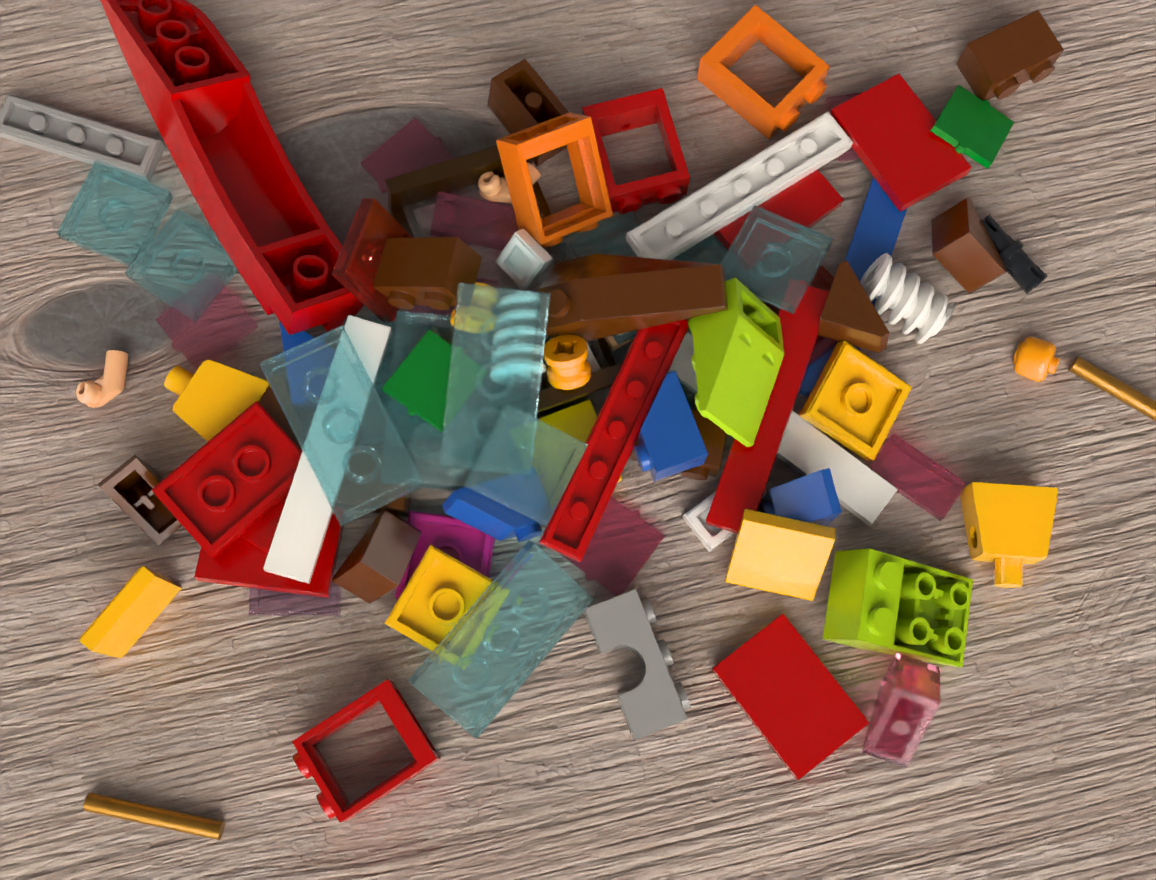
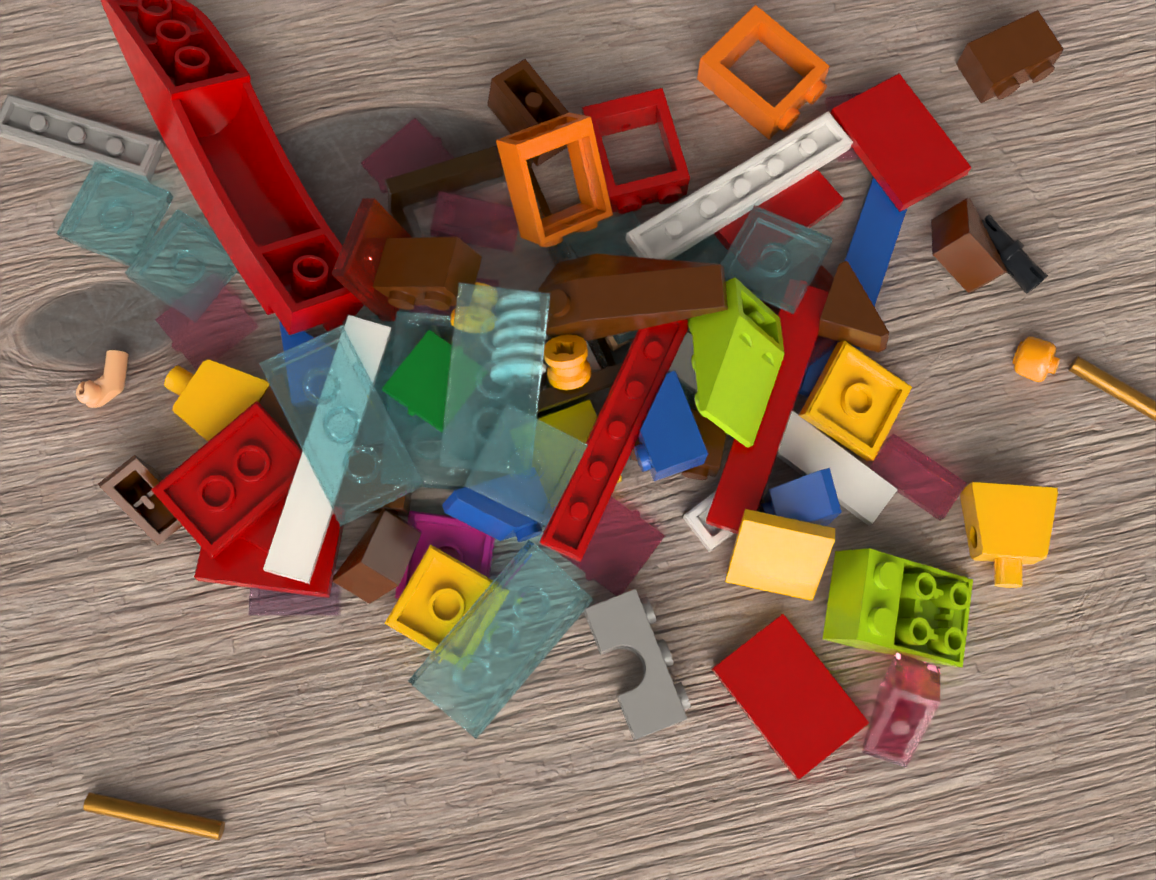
(129, 613): yellow tile -> none
(311, 762): red window -> none
(495, 188): light nougat arm -> none
(523, 259): white tile -> none
(906, 298): white piece -> none
(972, 126): green piece -> none

